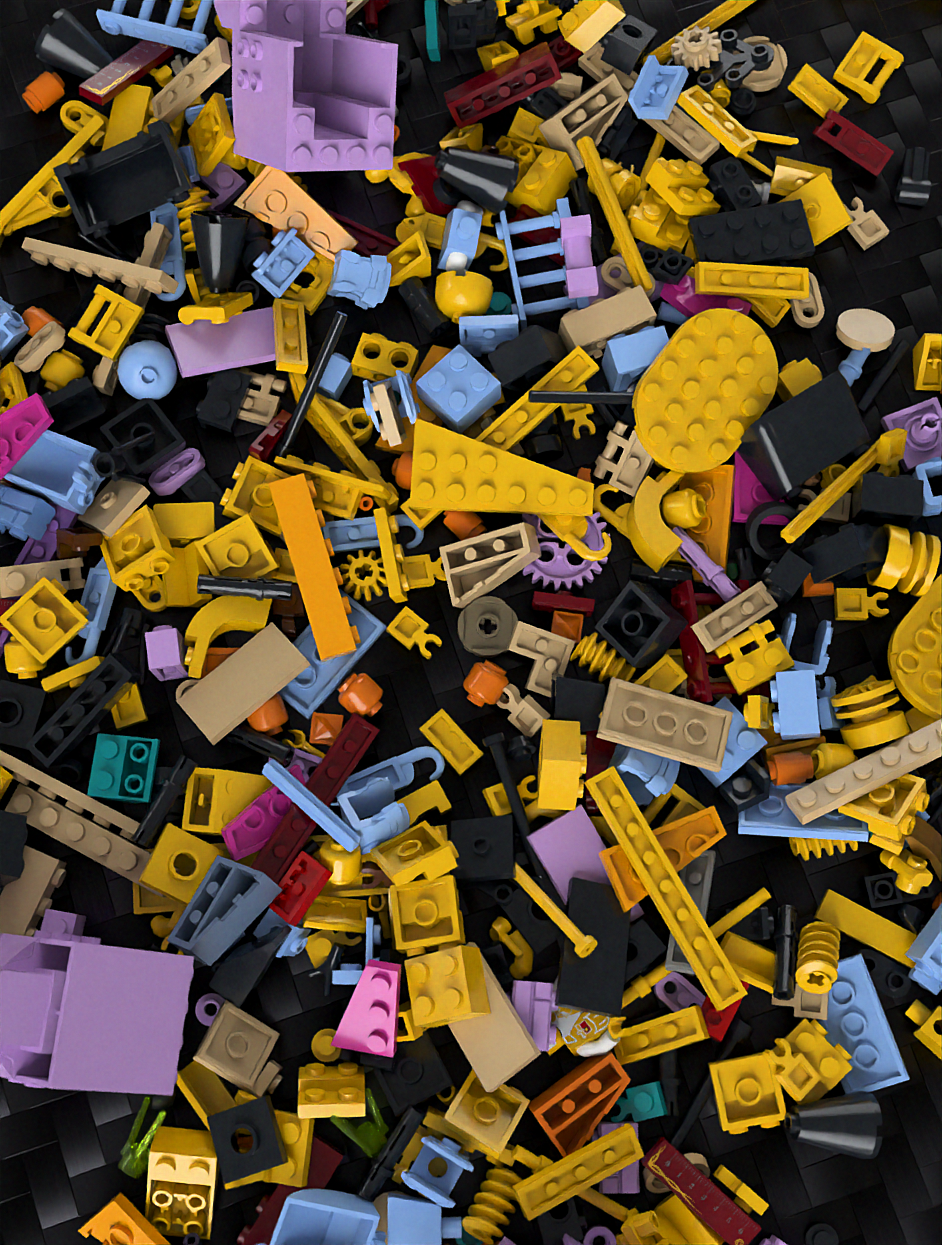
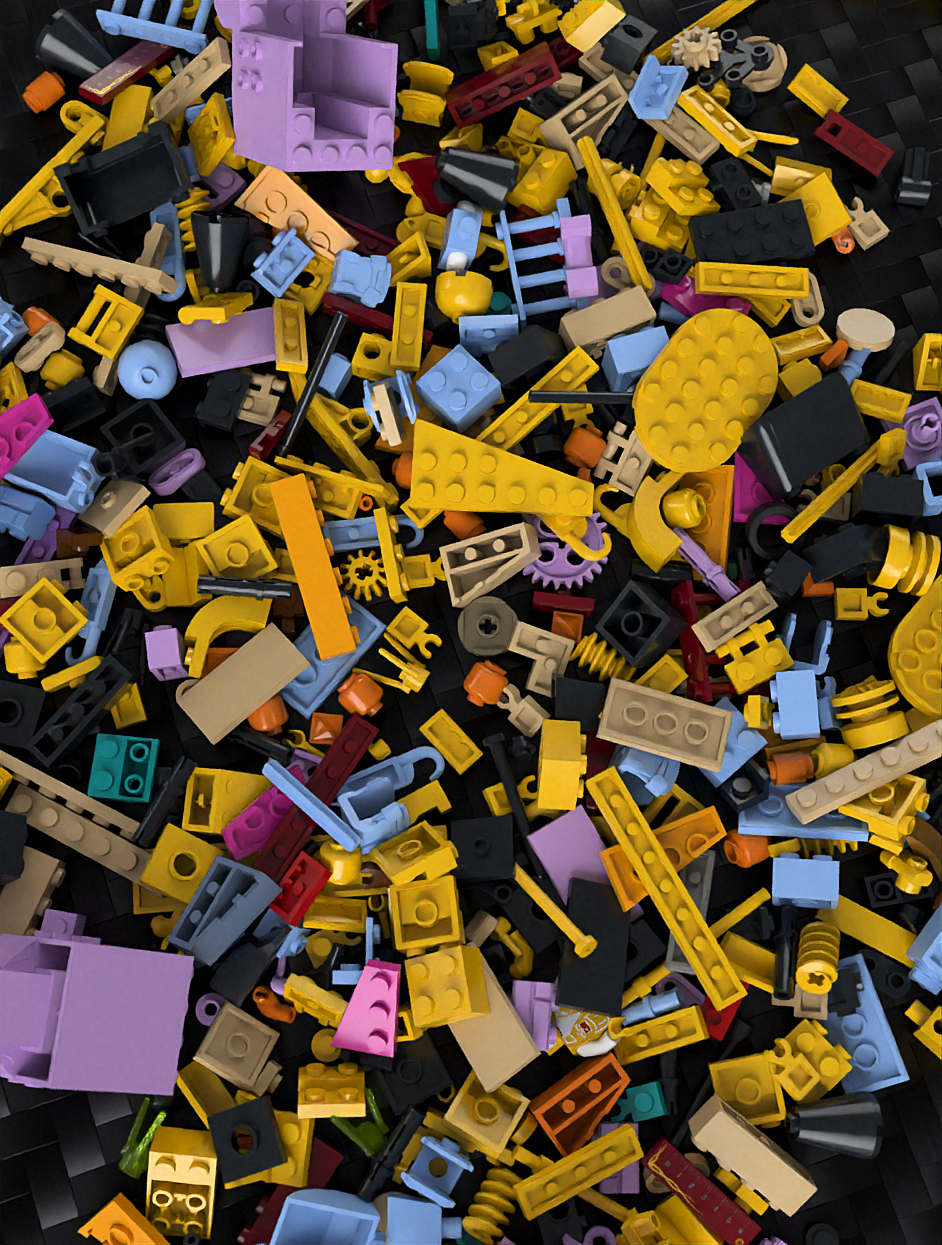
(271, 1006): none -> orange arm
(278, 981): none -> lavender hand
(309, 998): none -> yellow plate
(367, 317): none -> dark red tile
(379, 750): none -> yellow hand
(408, 326): none -> yellow plate
(412, 673): none -> yellow plant
(425, 97): none -> yellow piece
(480, 927): none -> tan tile
(524, 1129): none -> yellow tile
(584, 447): none -> orange head
(652, 1006): none -> light blue pin
(745, 848): none -> orange head
(751, 1155): none -> tan brick
(785, 846): none -> yellow tile
(800, 344): none -> yellow plate
(805, 881): none -> light blue brick
(833, 356): none -> orange tile
(843, 241): none -> orange arm
(851, 985): none -> black bracket
(860, 62): yellow plate -> none
(880, 401): none -> yellow plate

